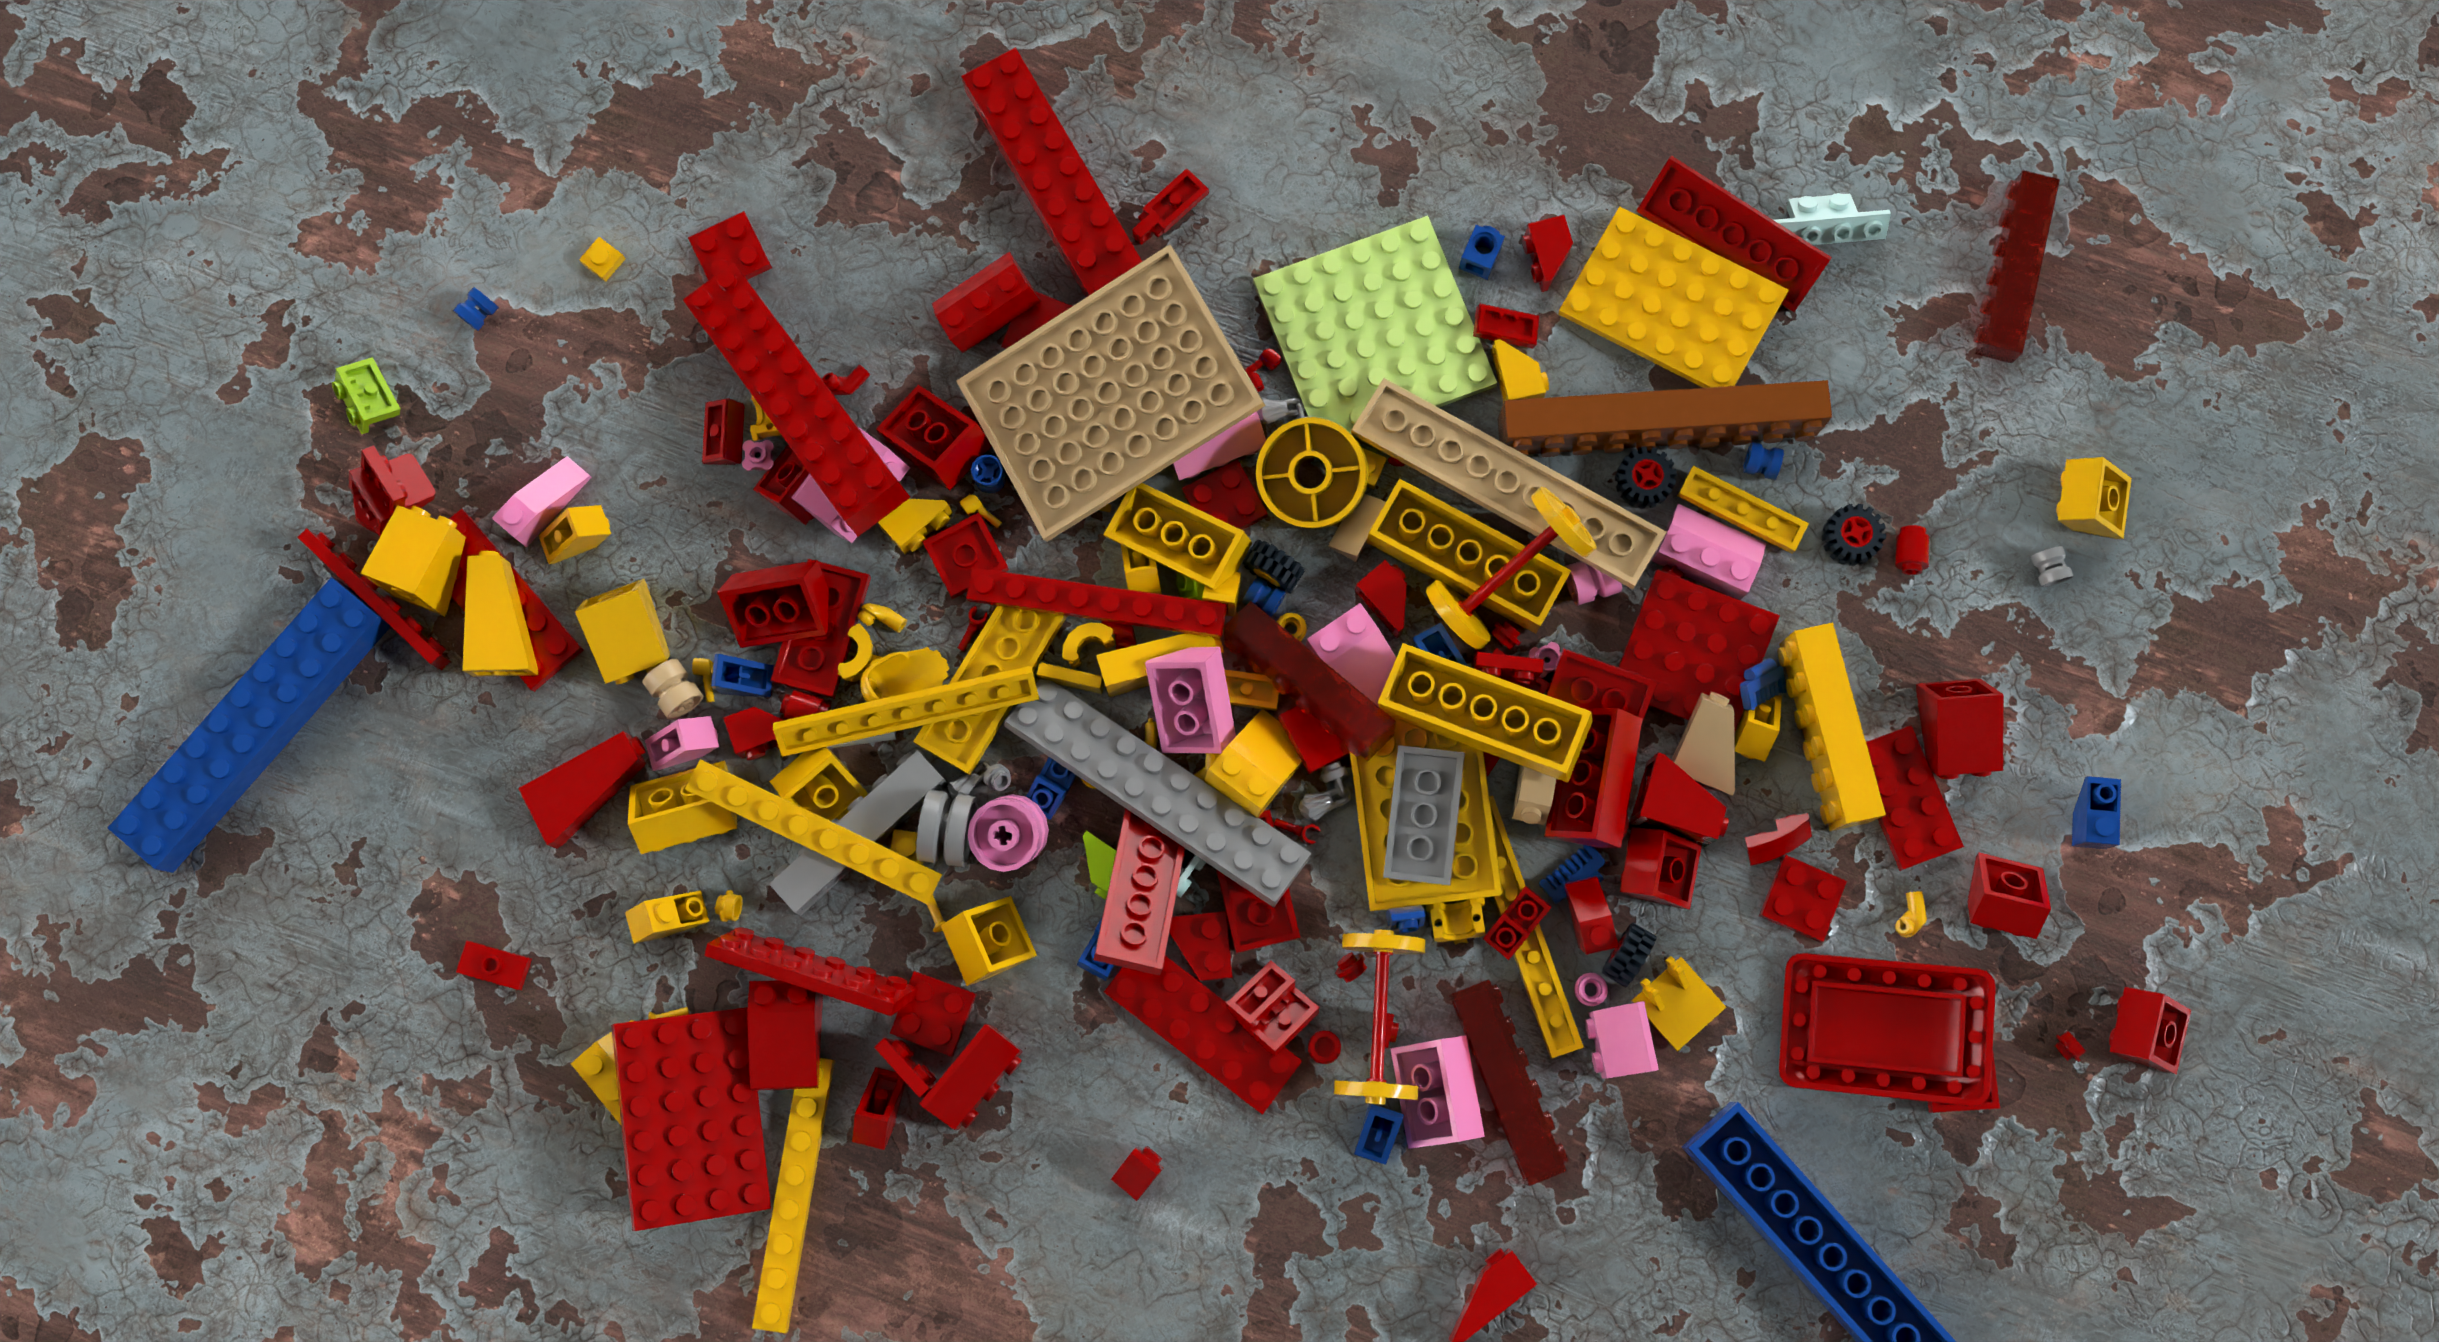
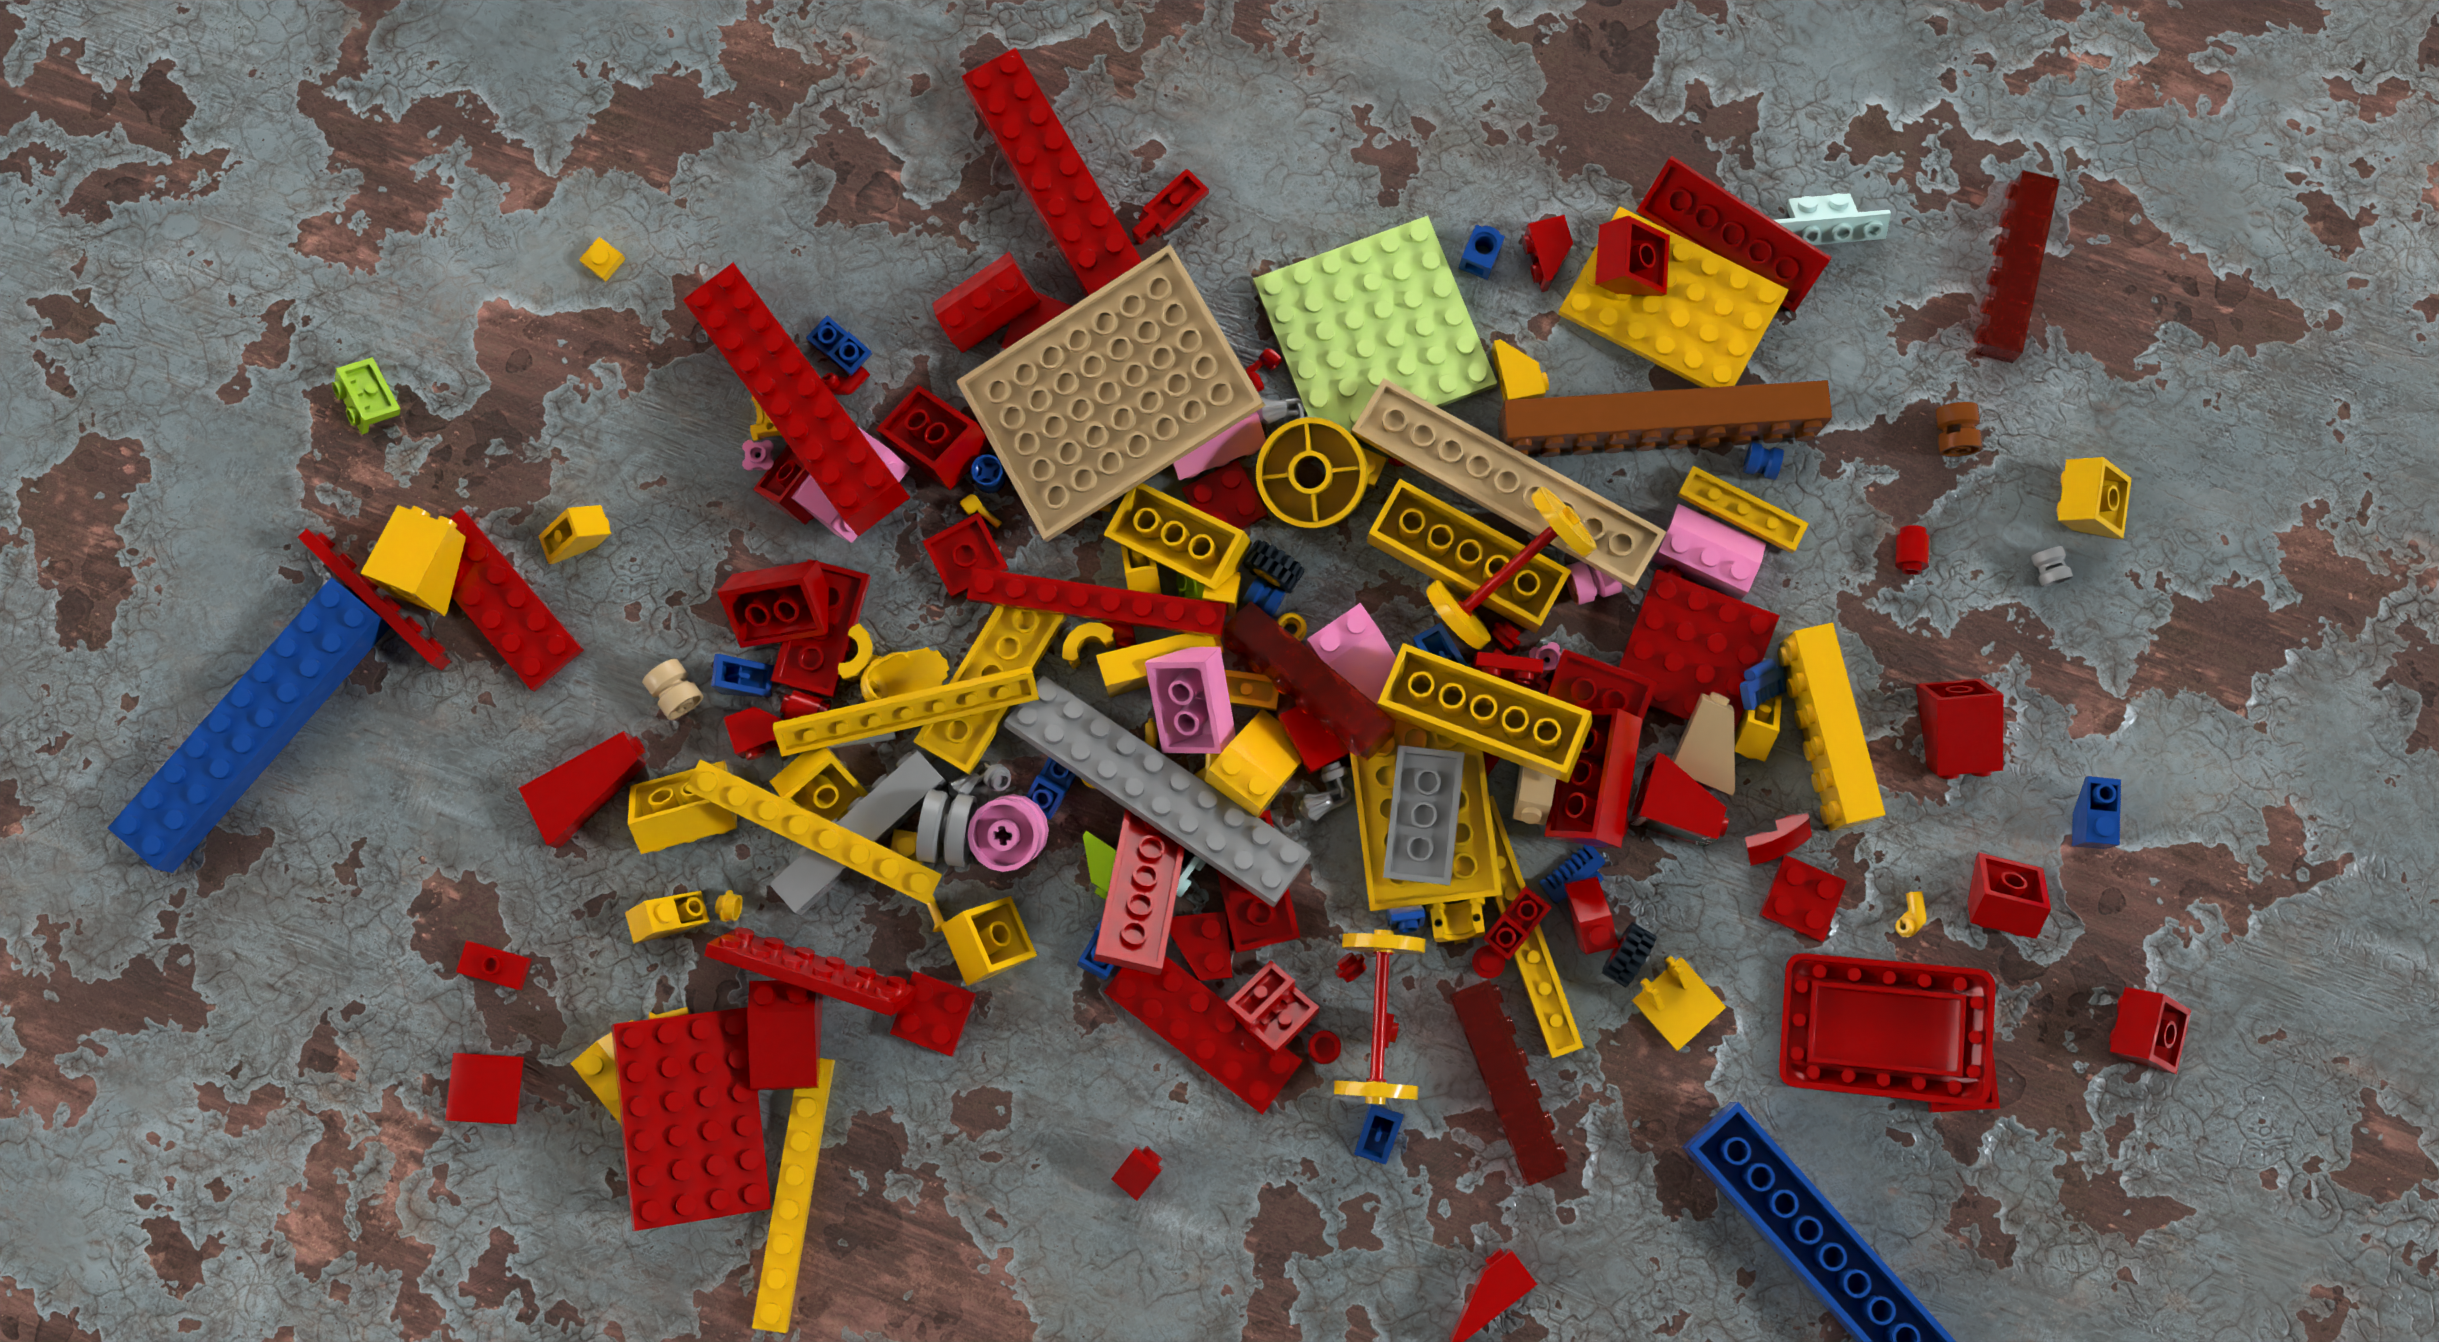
(385, 484): red piece -> none
(470, 314): blue wheel -> none
(484, 1088): none -> red slope
(494, 621): yellow slope -> none
(541, 500): bright pink slope -> none
(623, 631): yellow slope -> none
(682, 742): bright pink slope -> none
(704, 668): yellow hand -> none
(723, 432): red slope -> none
(729, 243): red plate -> none
(839, 345): none -> blue slope
(878, 1109): red slope -> none
(883, 614): yellow arm -> none
(899, 1056): red plate -> none
(914, 521): yellow slope -> none
(972, 1078): red slope -> none
(974, 625): red hand -> none
(1071, 678): yellow tile -> none
(1298, 830): red hand -> none
(1354, 529): tan slope -> none
(1385, 595): red slope -> none
(1446, 1092): bright pink slope -> none
(1488, 962): none -> red plate
(1506, 324): red plate -> none
(1598, 982): bright pink plate -> none
(1621, 1040): bright pink slope -> none
(1632, 258): none -> red slope
(1651, 468): black wheel -> none
(1660, 867): red slope -> none
(1862, 527): black wheel -> none
(1915, 811): red plate -> none
(1958, 429): none -> dark orange wheel
(2069, 1046): red plate -> none

